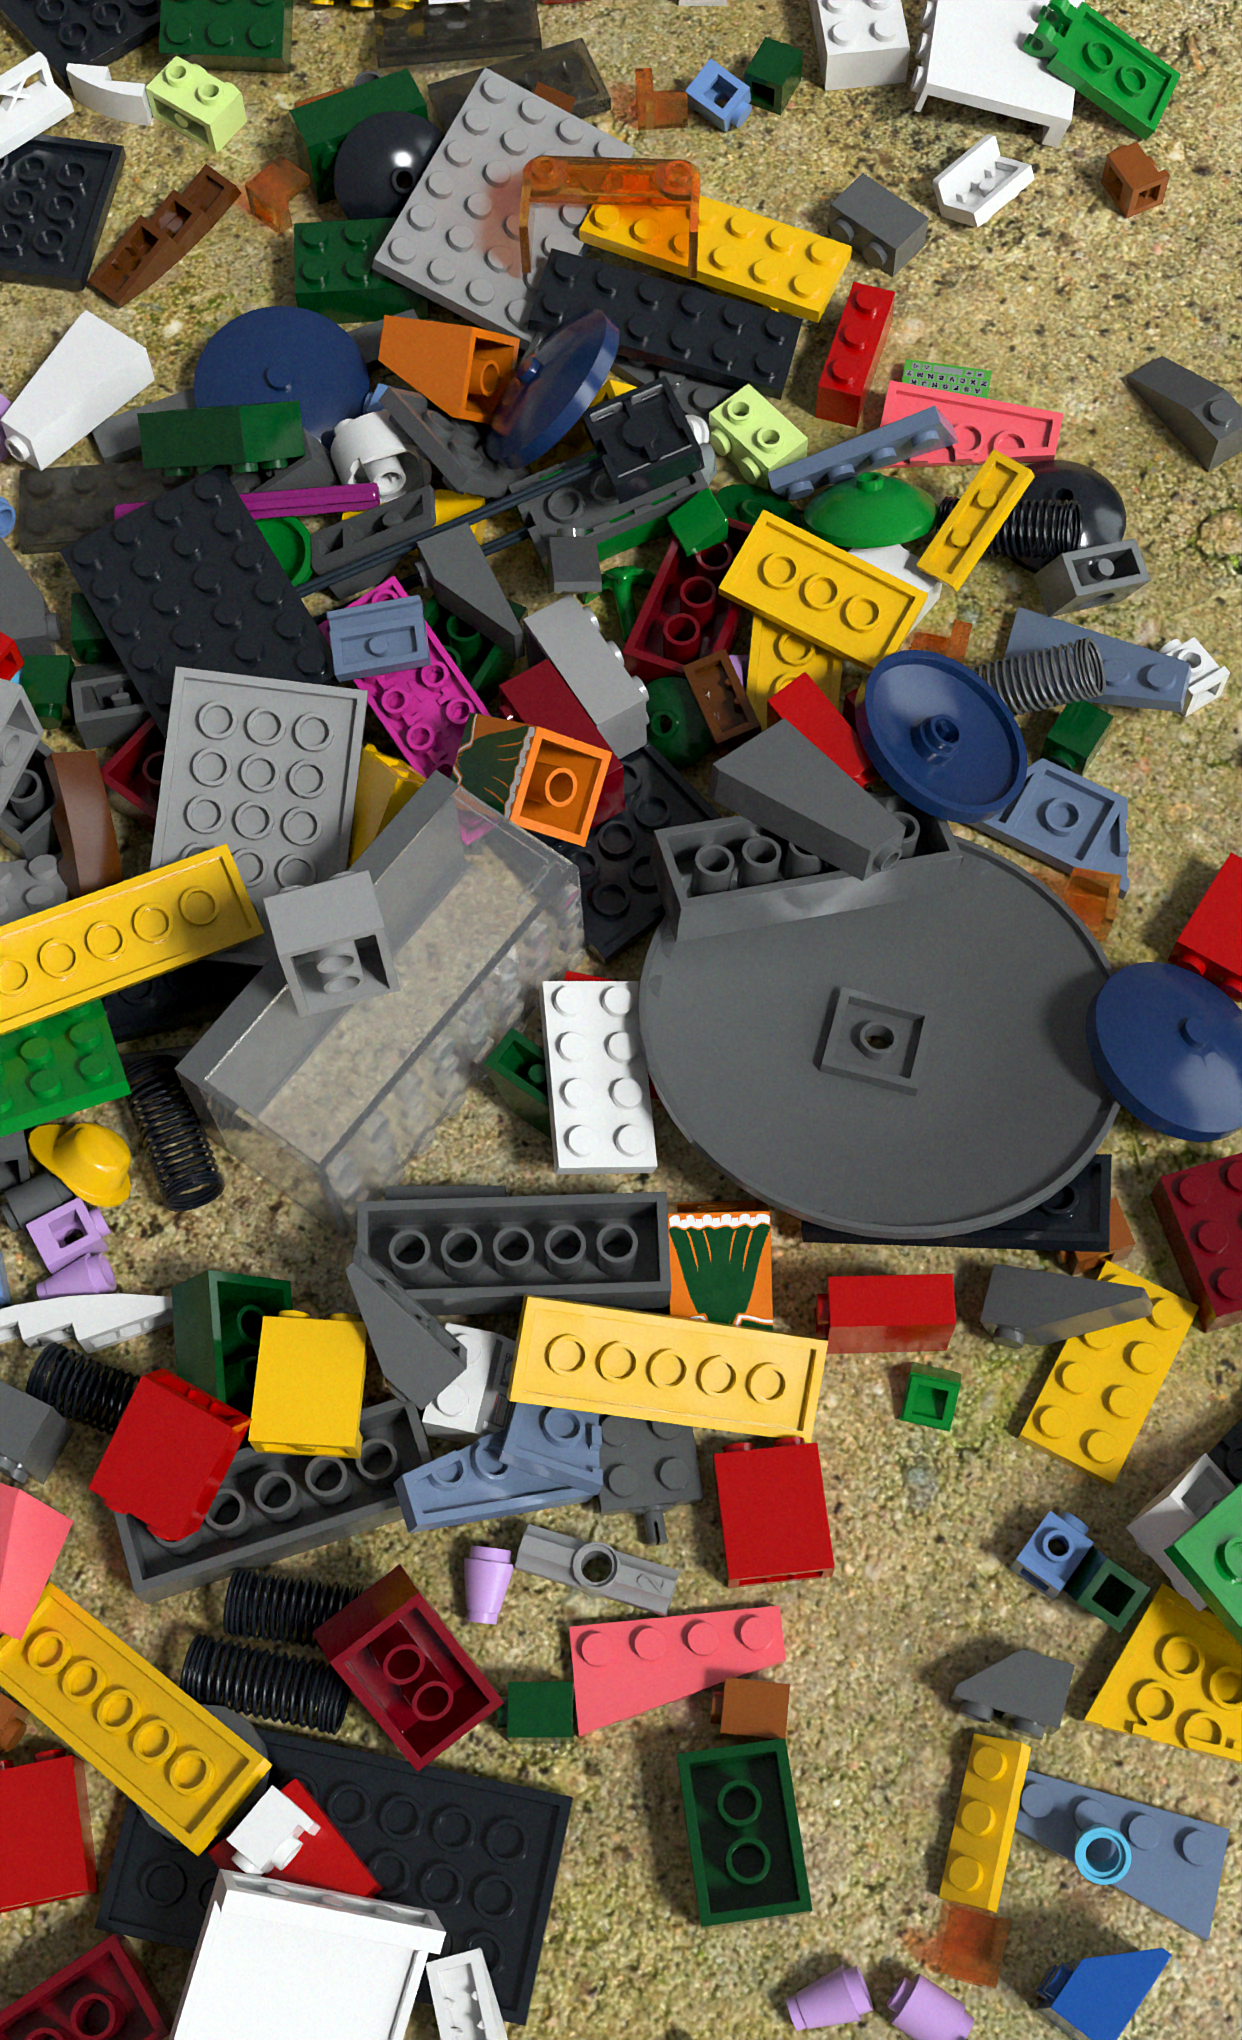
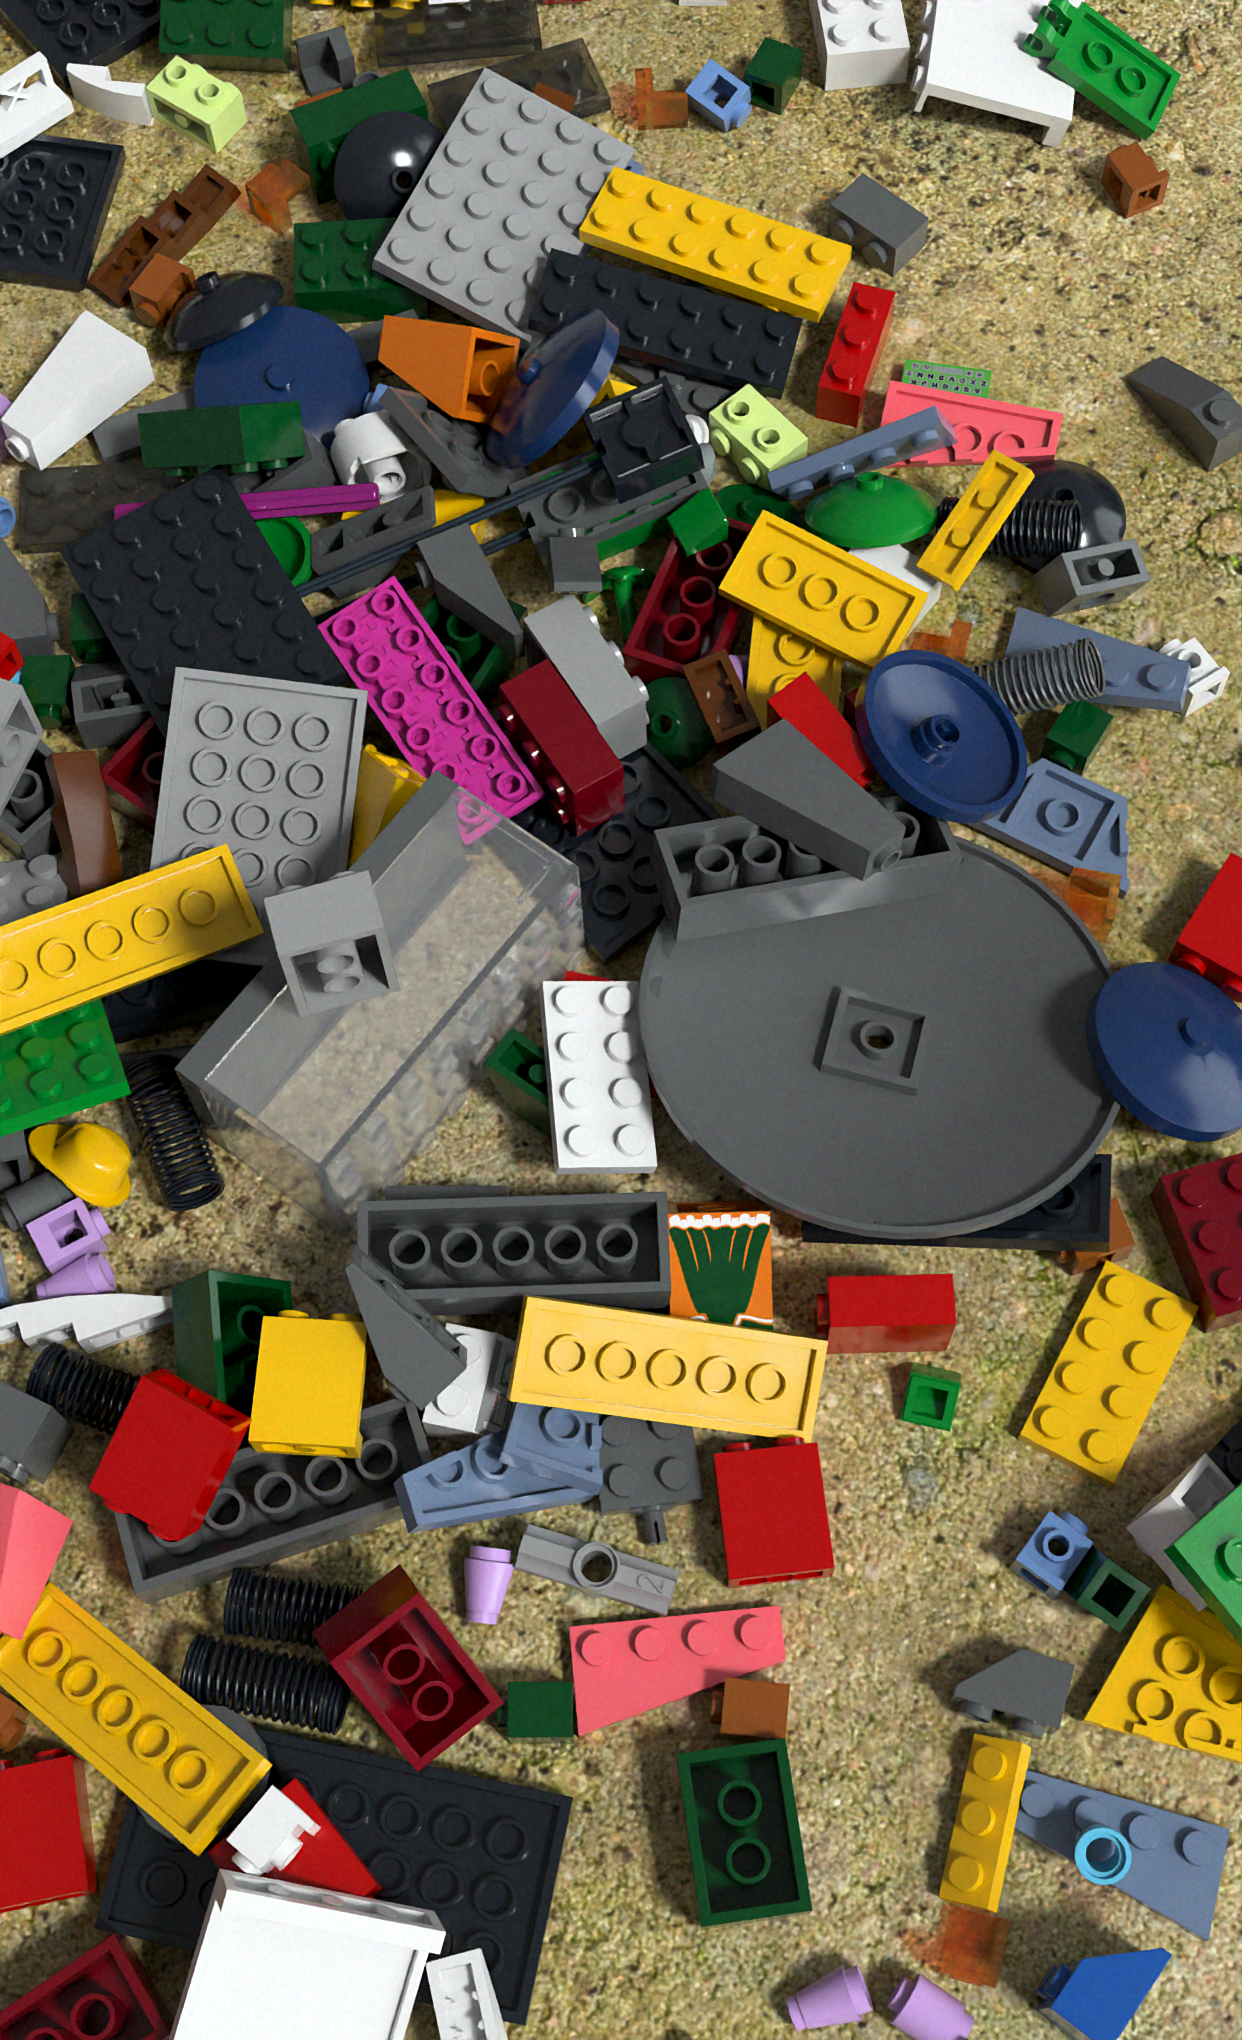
(160, 289): none -> dark orange brick
(220, 307): none -> black dish
(326, 61): none -> dark grey panel
(378, 638): sand blue plate -> none
(532, 775): orange slope -> none
(608, 183): clear orange windscreen -> none
(980, 183): white bracket -> none
(1052, 1307): dark grey slope -> none

